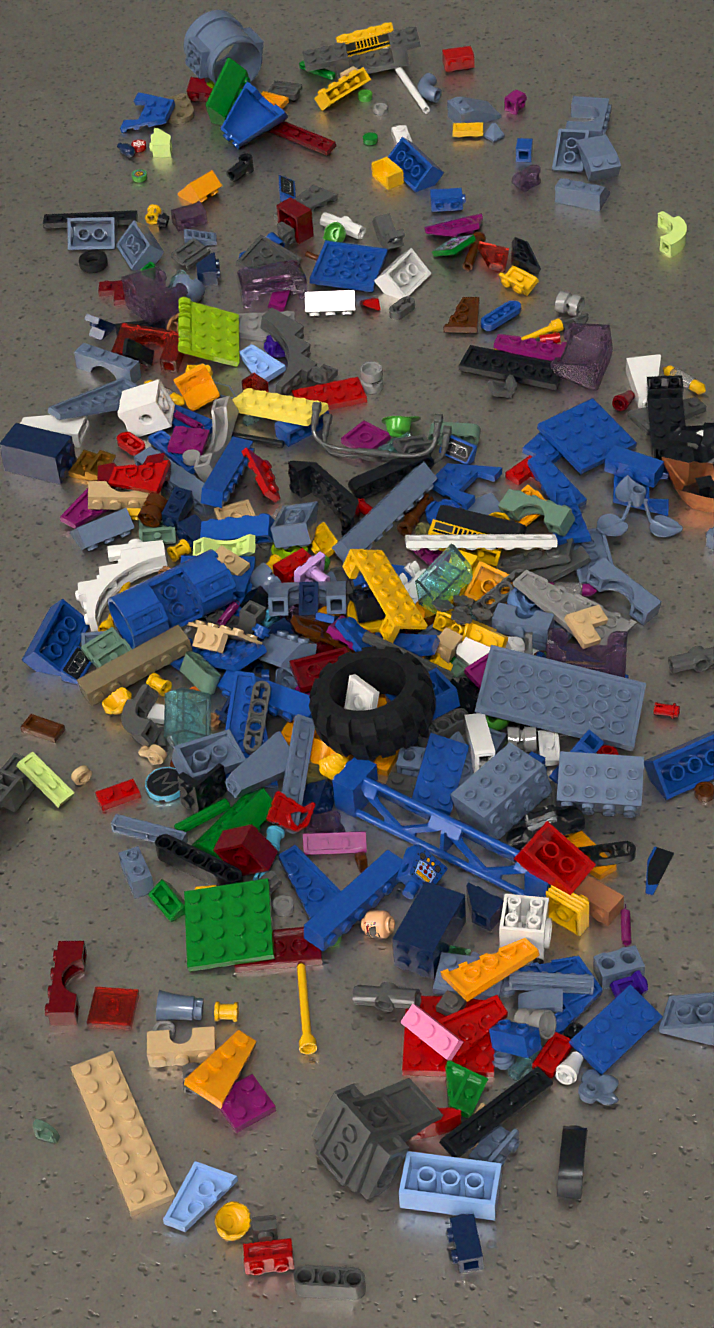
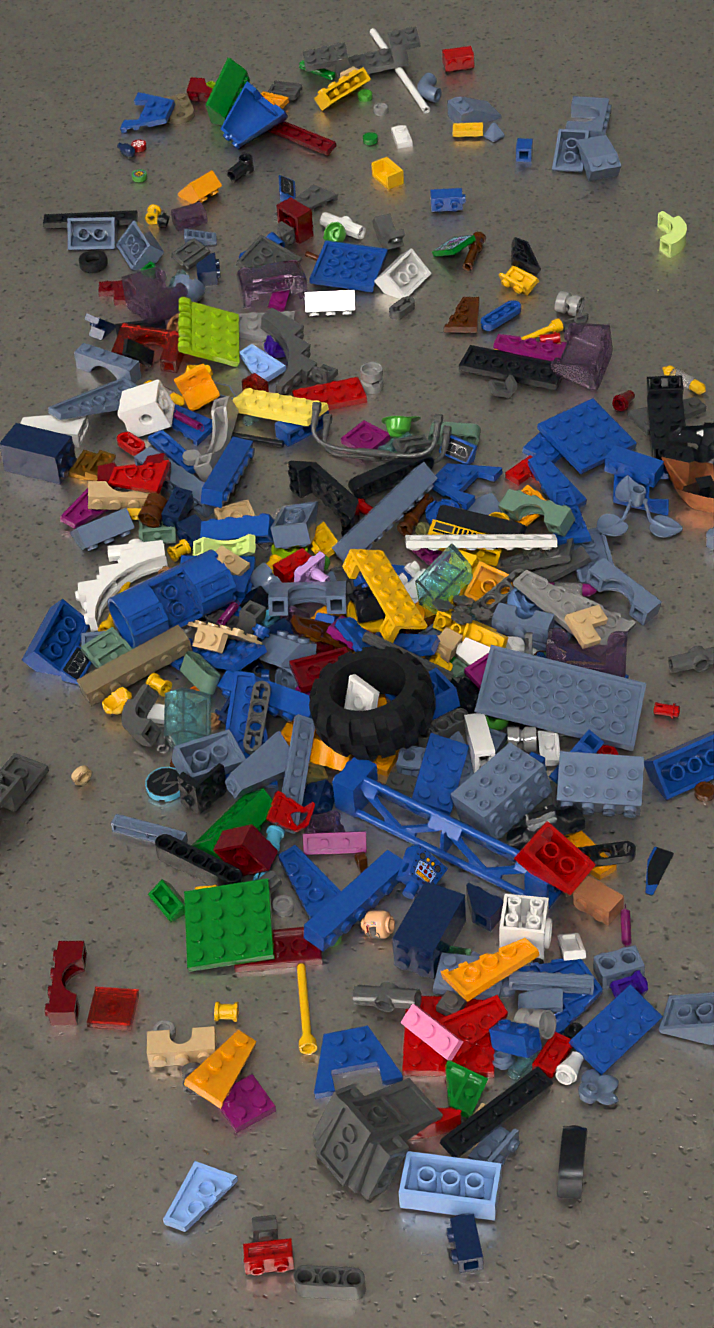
(42, 728): reddish brown tile -> none
(45, 779): yellowish green plate -> none
(45, 1131): sand green tile -> none
(117, 794): red plate -> none
(122, 1134): tan plate -> none
(136, 872): sand blue brick -> none
(154, 753): tan plate -> none
(160, 144): yellowish green slope -> none
(178, 1007): sand blue plant -> none
(188, 438): magenta plate -> none
(203, 815): green axle -> none
(211, 36): sand blue cylinder -> none
(232, 1221): yellow hair -> none
(264, 477): red wing -> none
(308, 599): dark blue slope -> none
(332, 765): yellow hair -> none
(349, 1052): none -> blue wing
(367, 39): yellow brick -> none
(372, 303): red slope -> none
(418, 168): blue slope -> none
(455, 227): magenta wing -> none
(494, 256): clear red wing -> none
(515, 101): magenta brick -> none
(527, 178): clear purple piece -> none
(568, 910): yellow brick -> none
(571, 946): none -> white tile
(581, 194): sand blue slope -> none
(637, 372): white slope -> none

